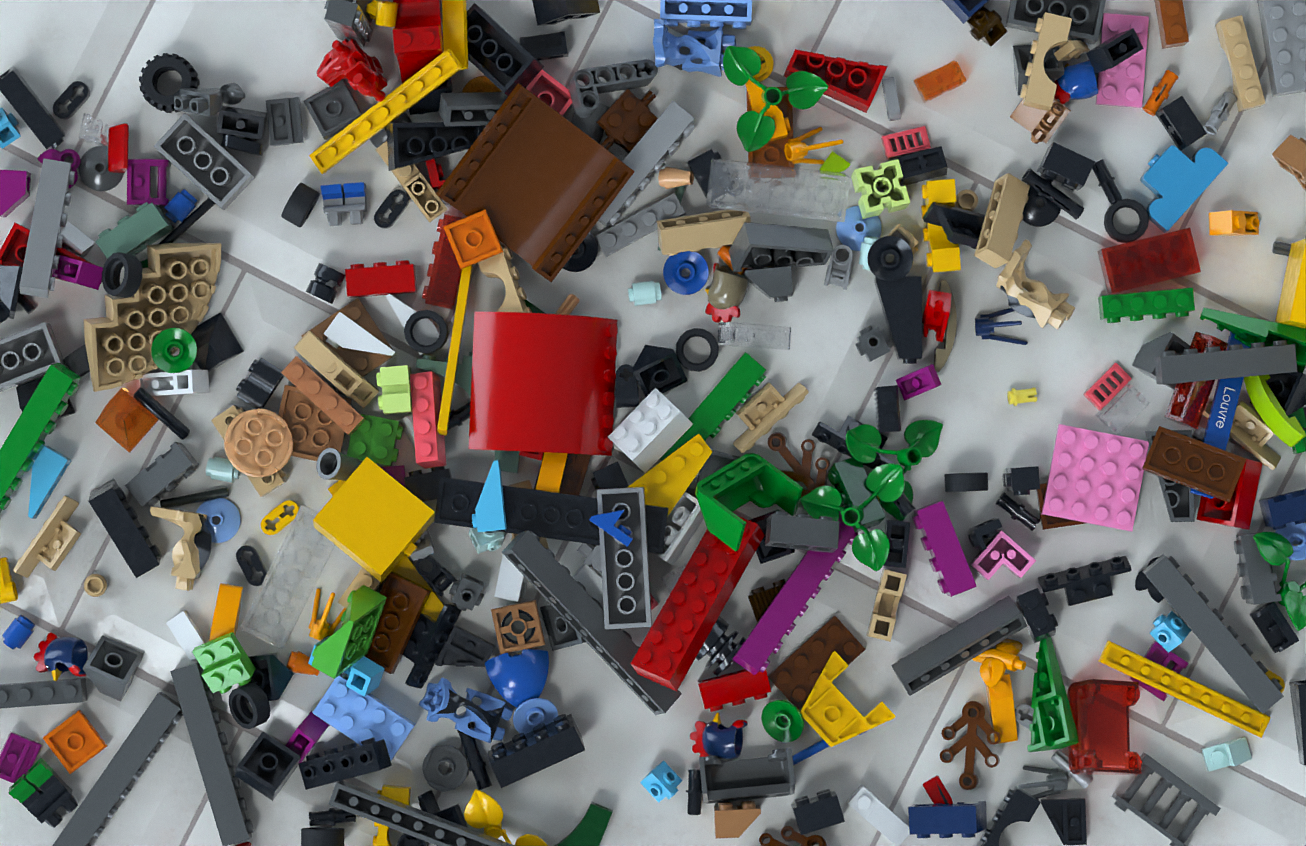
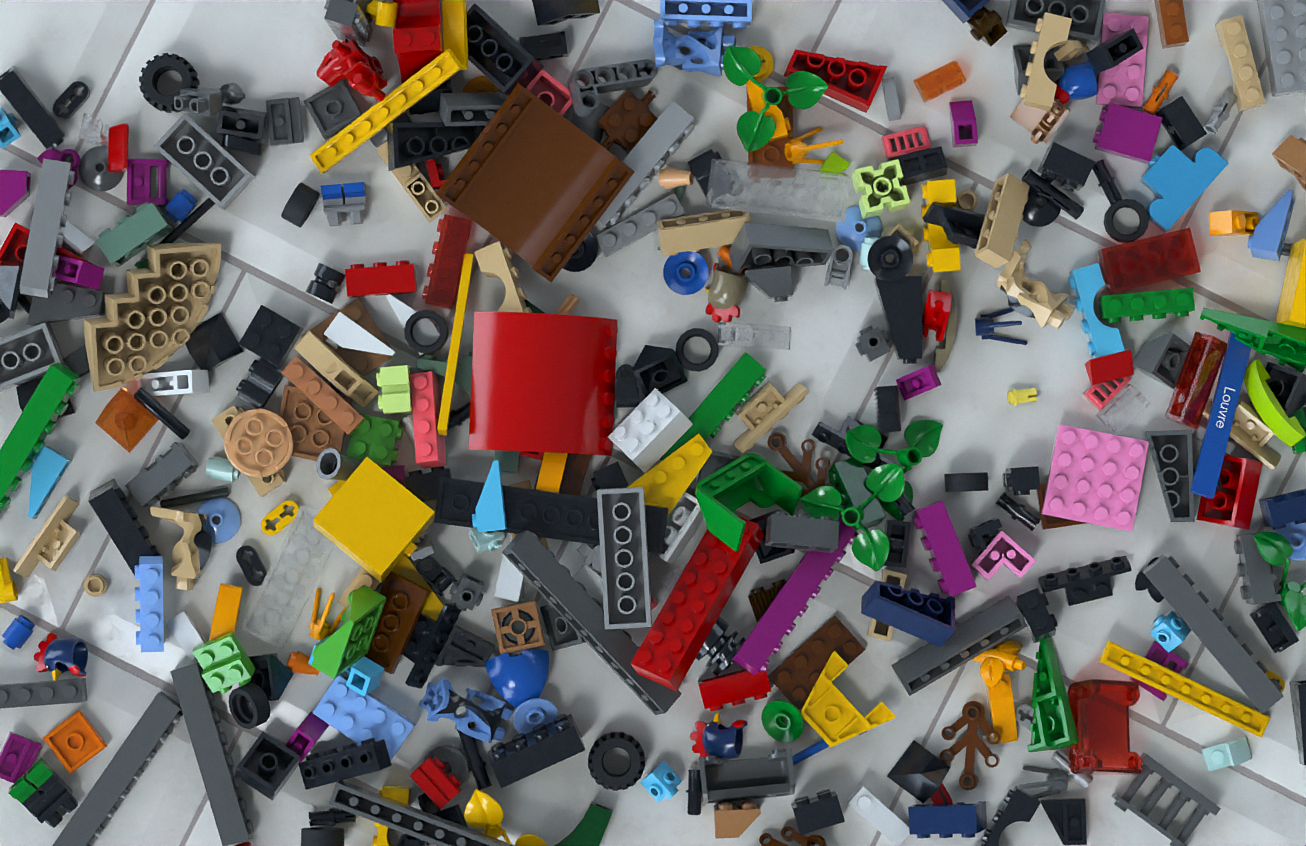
(66, 304): none -> dark grey wedge
(112, 667): dark grey slope -> none
(132, 275): black tyre -> none
(151, 604): none -> light blue brick
(166, 342): green dish -> none
(271, 336): none -> black brick
(396, 212): black beam -> none
(436, 782): none -> red brick
(473, 239): orange plate -> none
(607, 522): blue slope -> none
(623, 780): none -> black tyre
(644, 293): light aqua brick -> none
(910, 611): none -> dark blue wedge
(919, 772): none -> black slope
(963, 124): none -> magenta slope
(1102, 338): none -> medium azure arch
(1110, 367): none -> red slope
(1127, 133): none -> magenta brick
(1194, 464): reddish brown plate -> none
(1226, 363): dark grey brick -> none
(1271, 232): none -> medium blue slope

